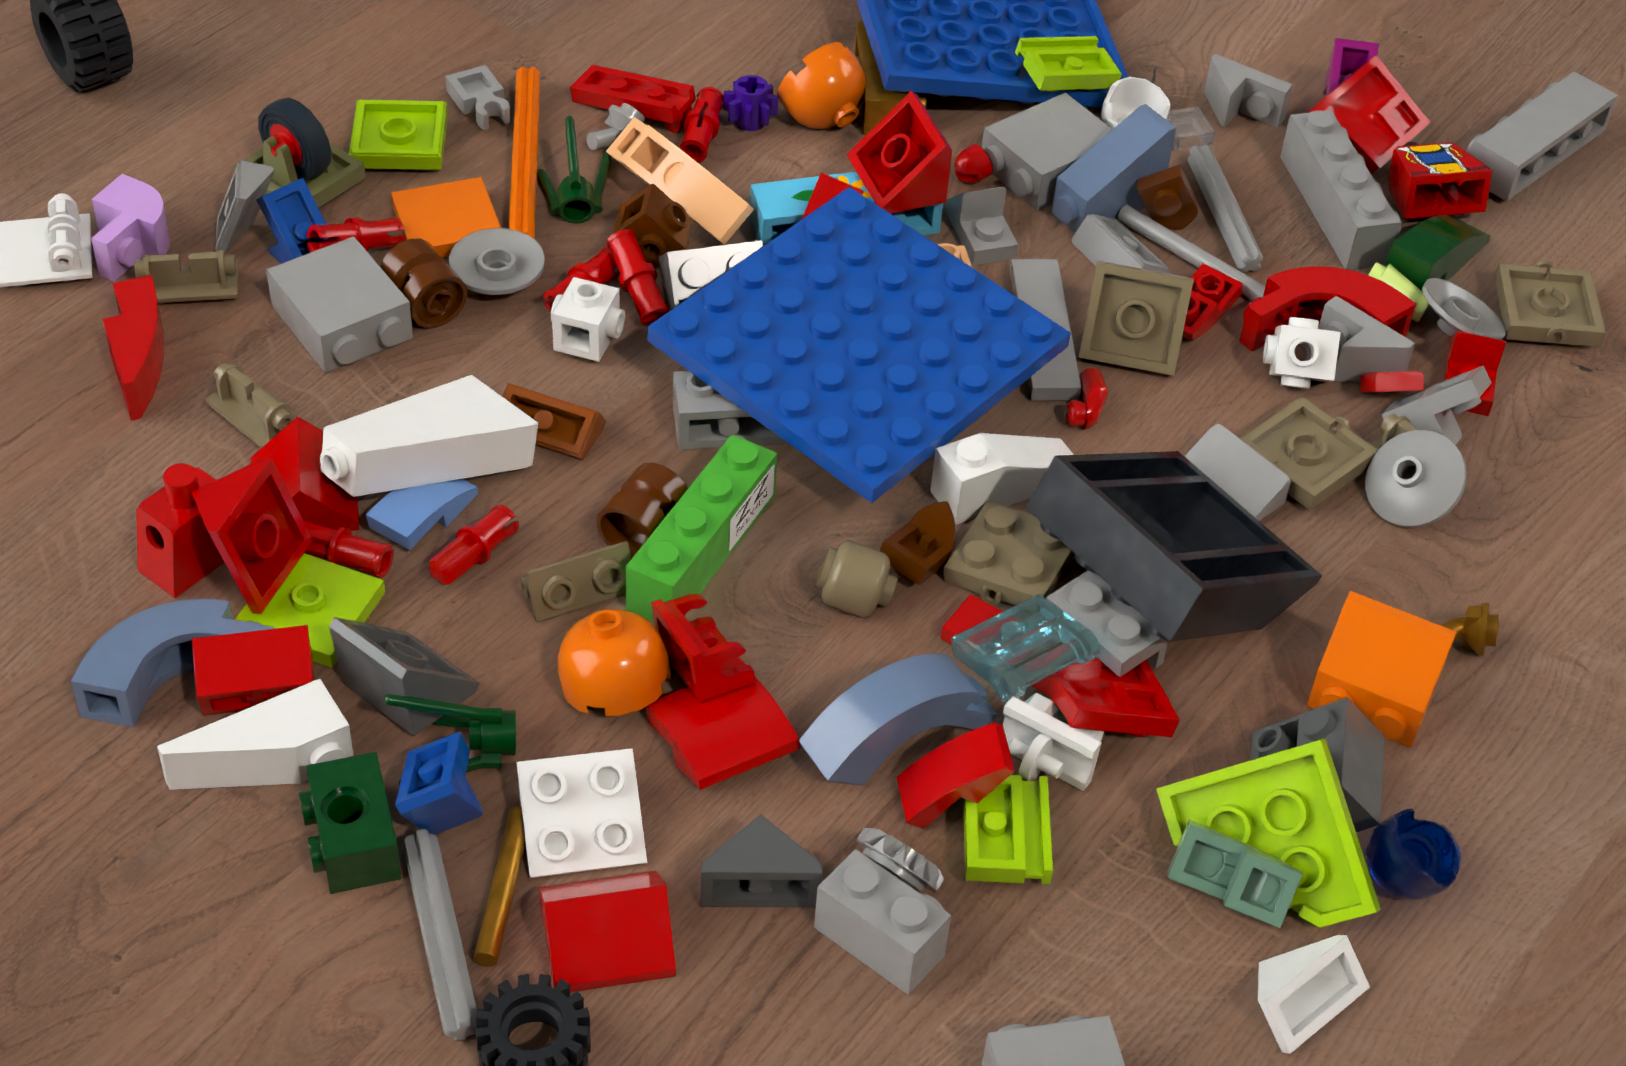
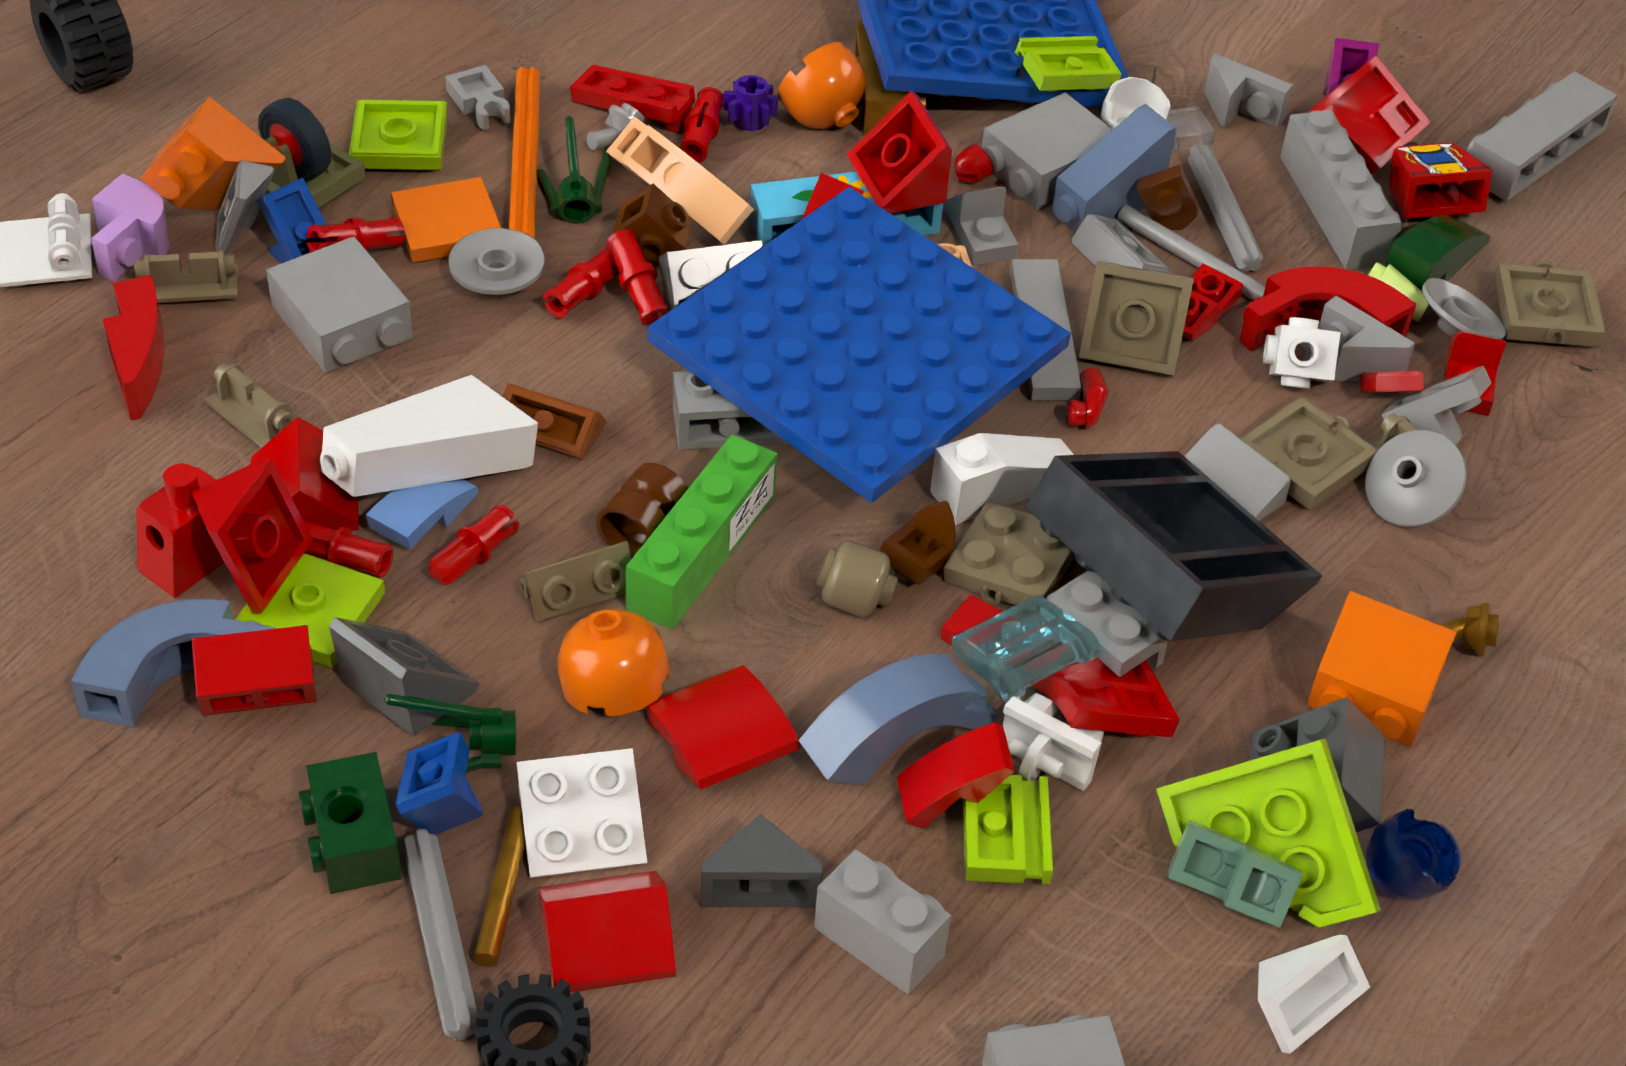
(202, 157): none -> orange slope
(260, 743): white slope -> none
(426, 281): reddish brown wheel -> none
(586, 319): white brick -> none
(699, 649): red hinge -> none
(900, 859): light grey gear -> none

